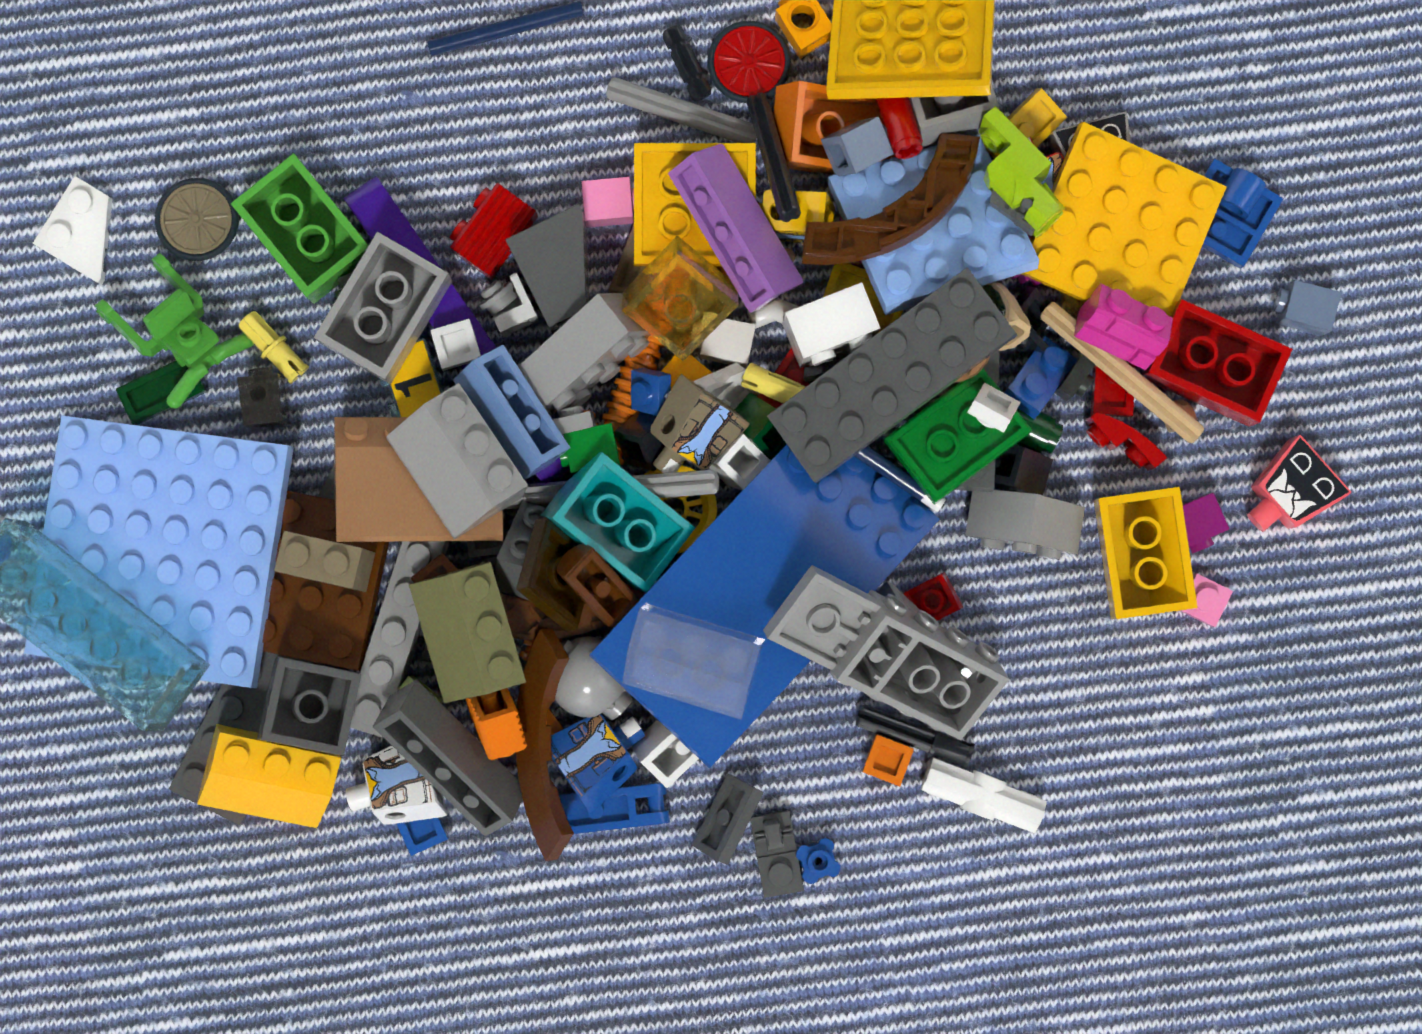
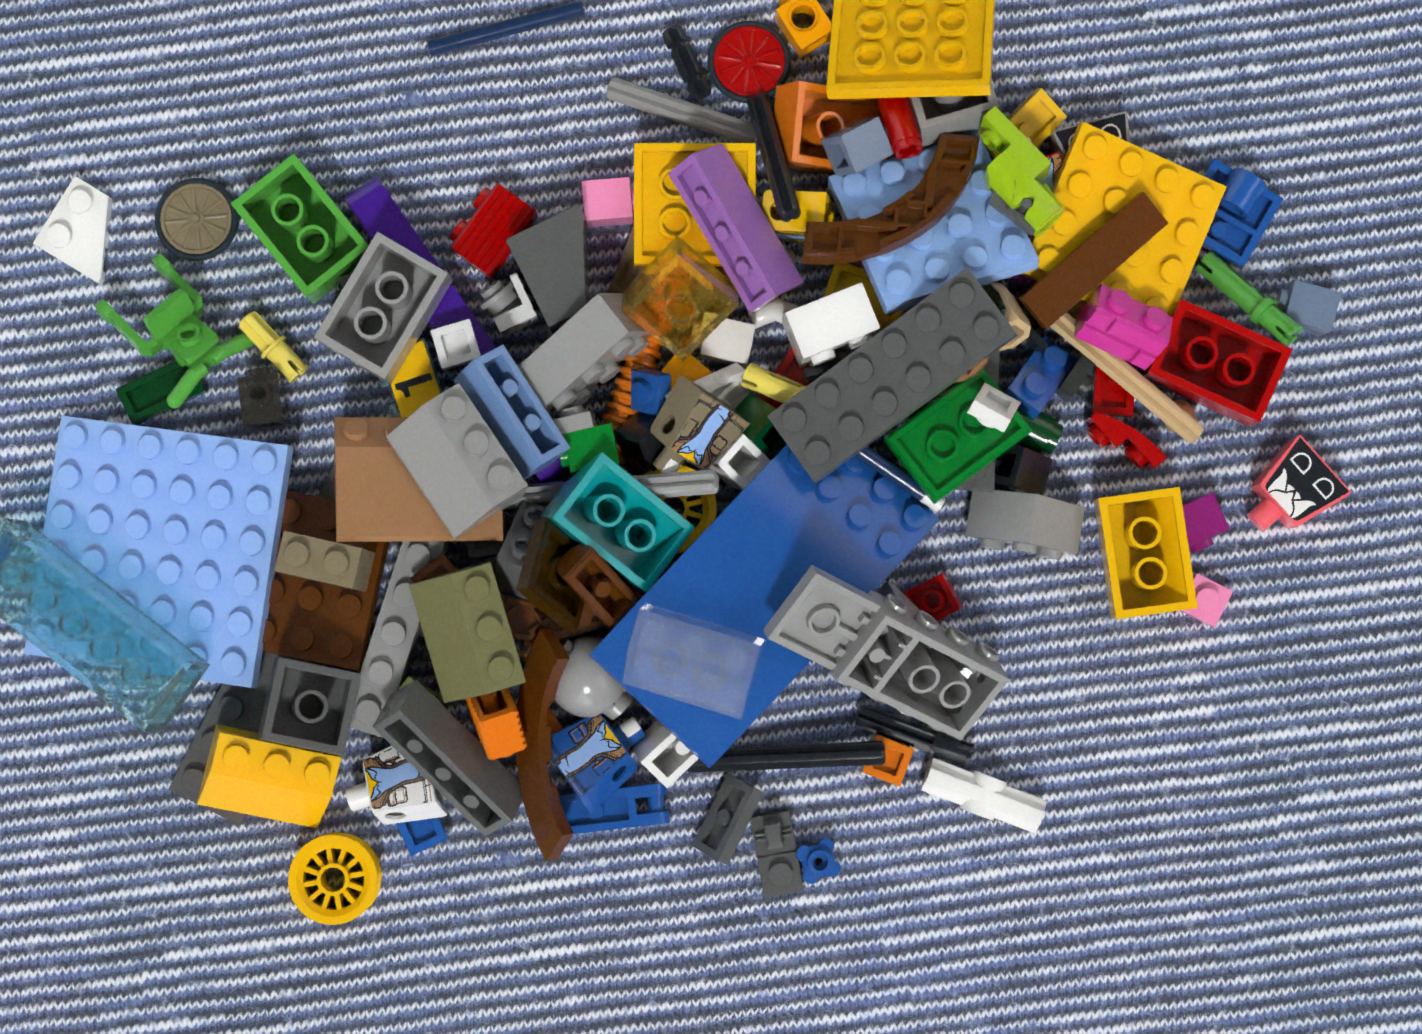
(299, 884): none -> yellow wheel
(796, 756): none -> black axle
(1093, 260): none -> reddish brown tile
(1261, 309): none -> bright green pin

